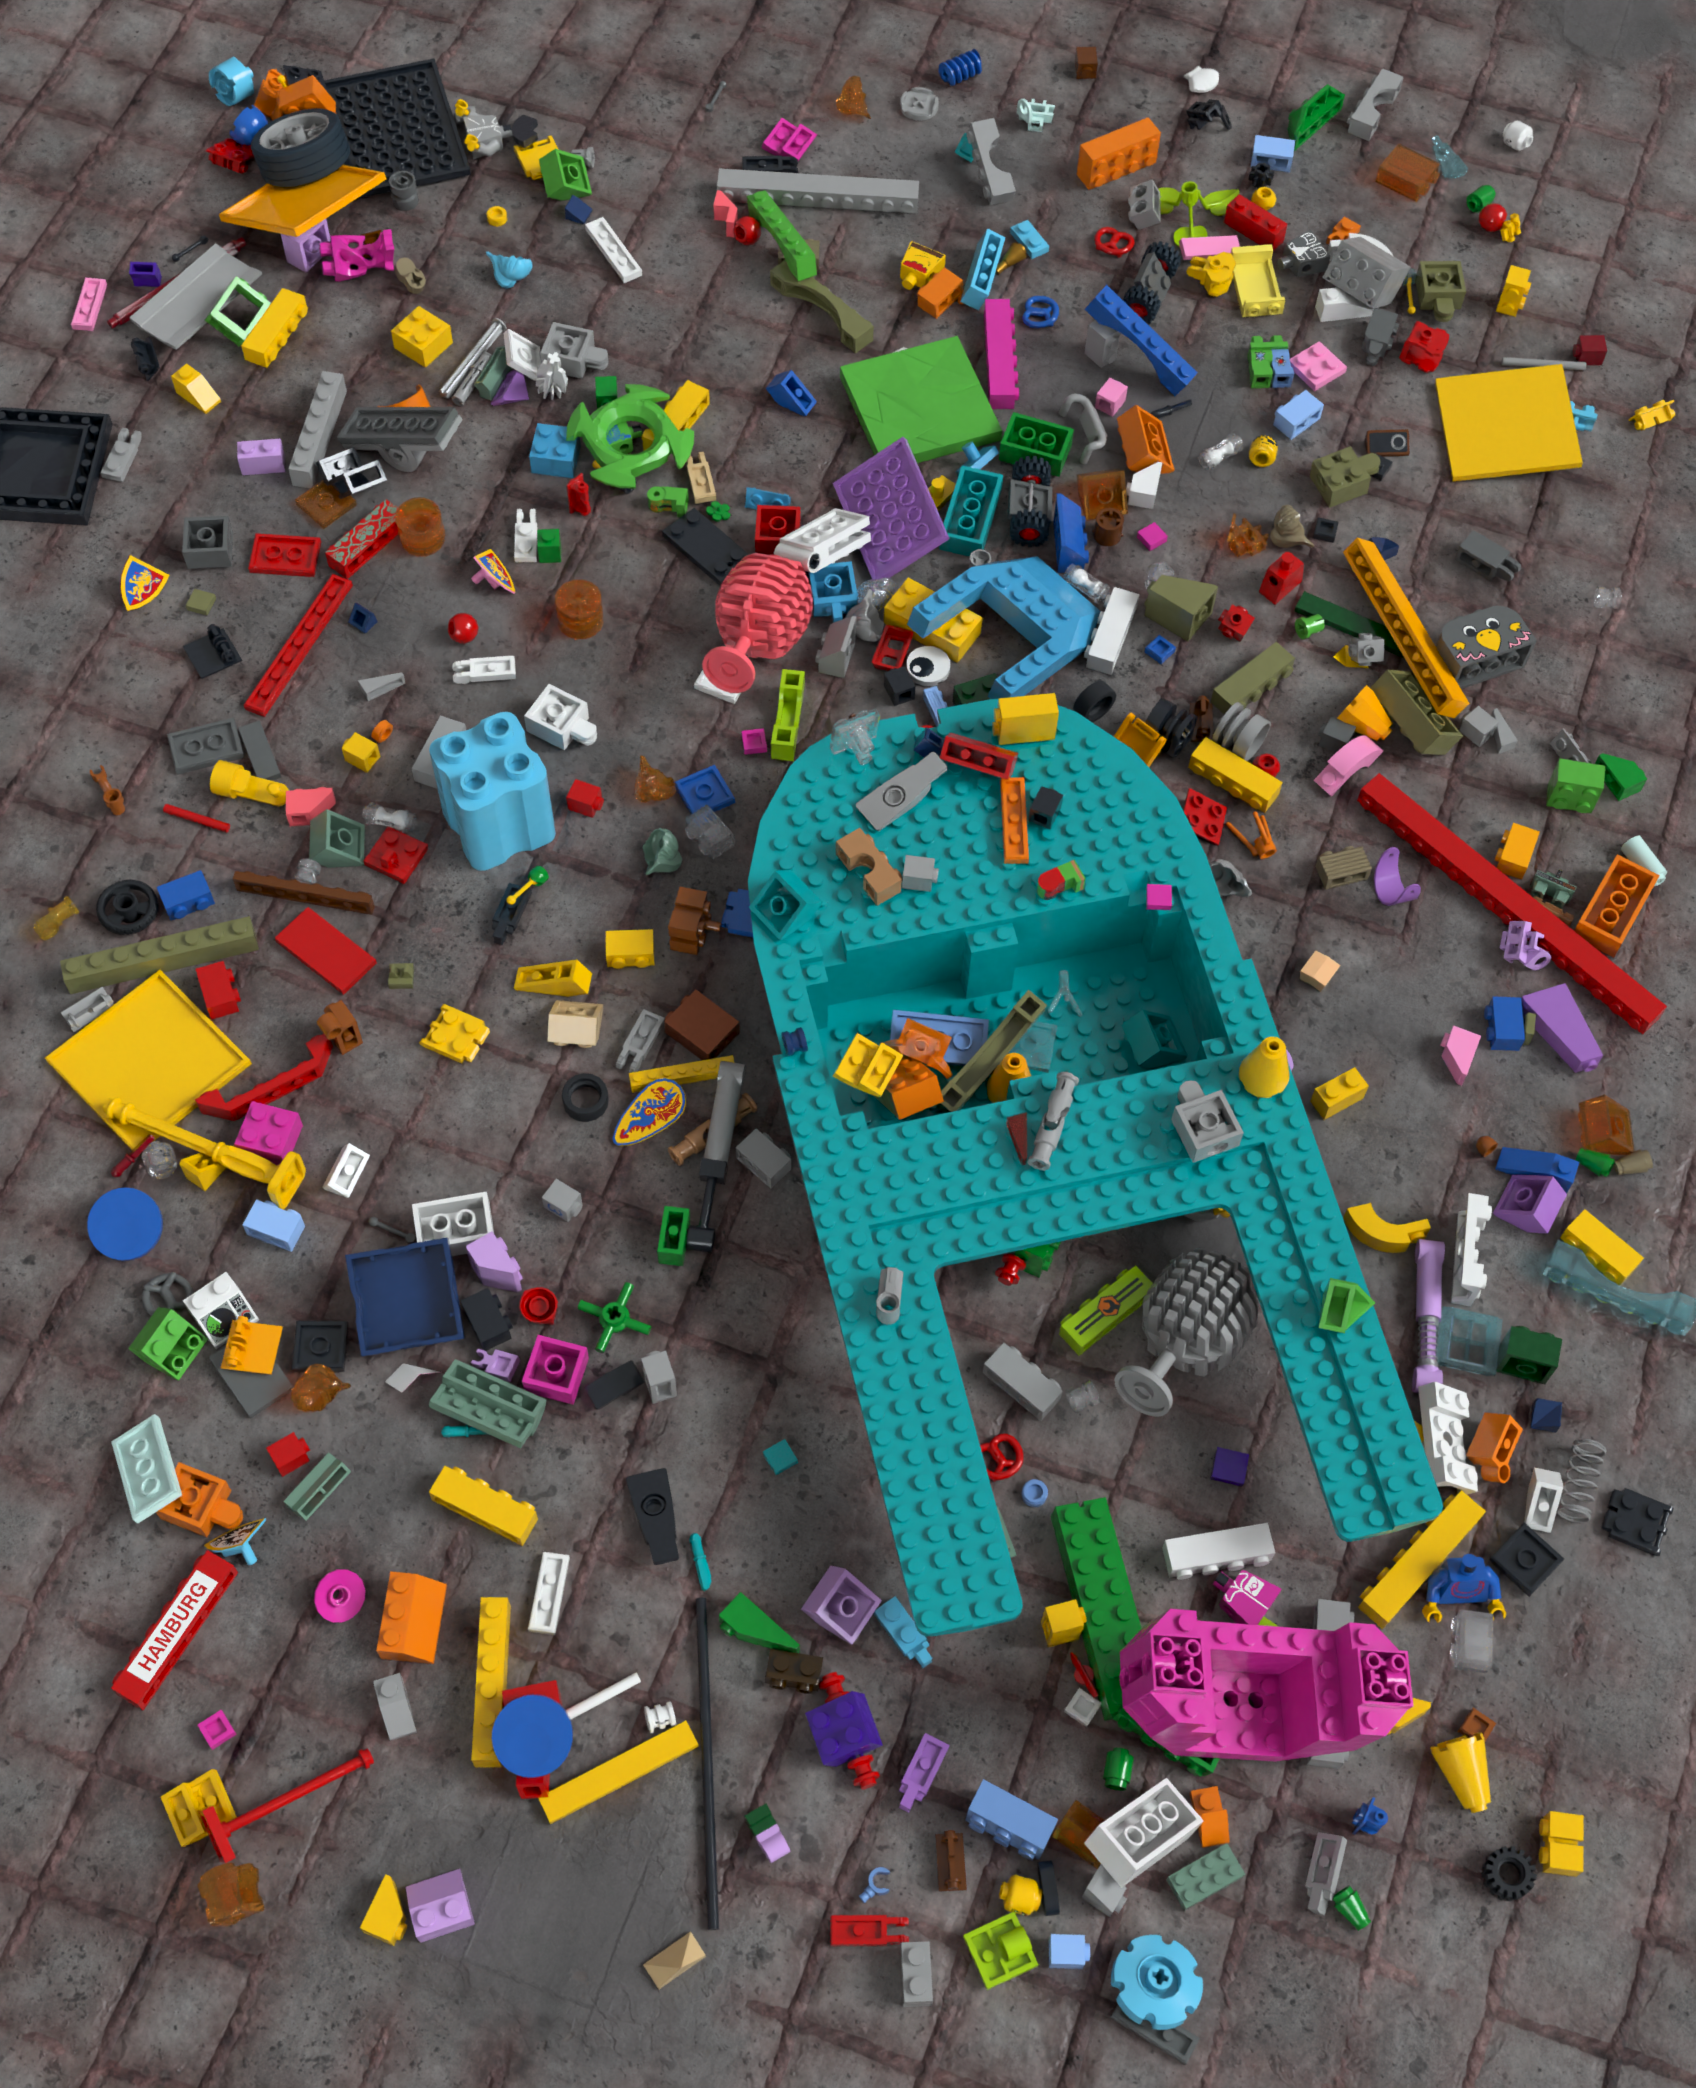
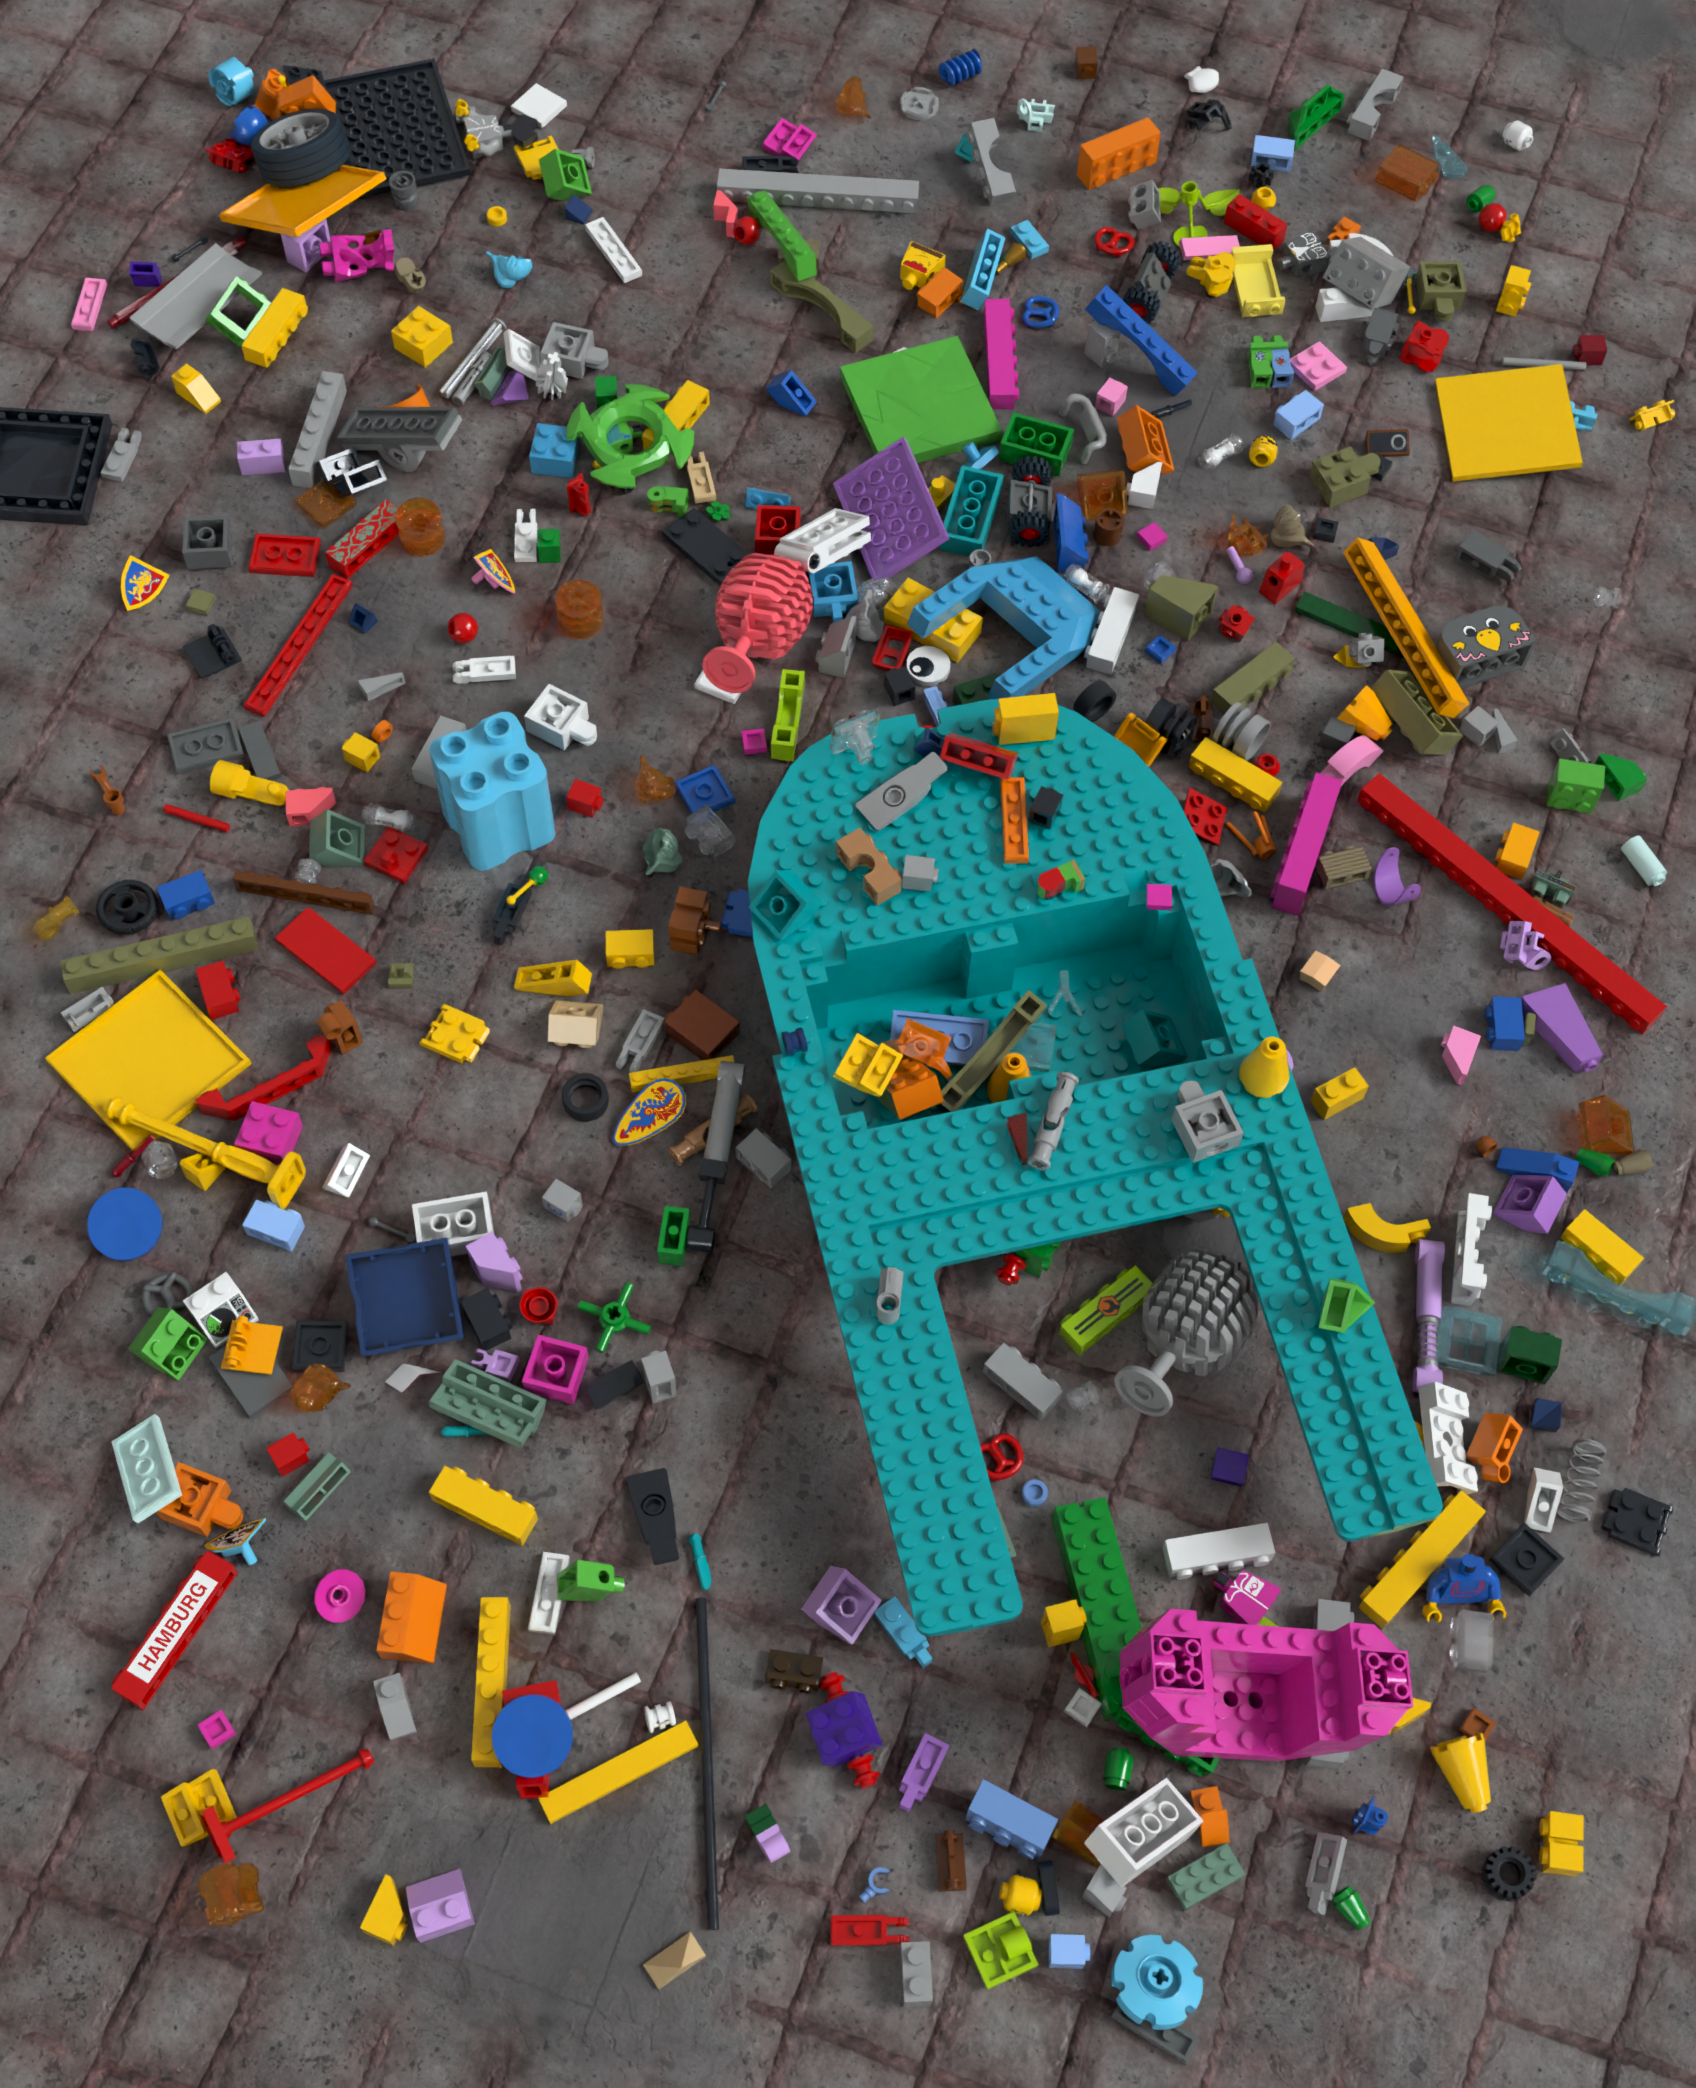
(539, 104): none -> white tile
(587, 1582): none -> bright green torso
(753, 1626): green slope -> none
(780, 1457): teal tile -> none
(1243, 575): none -> lavender bar
(1304, 843): none -> dark pink brick
(1307, 626): bright green bush -> none
(1616, 905): orange brick -> none

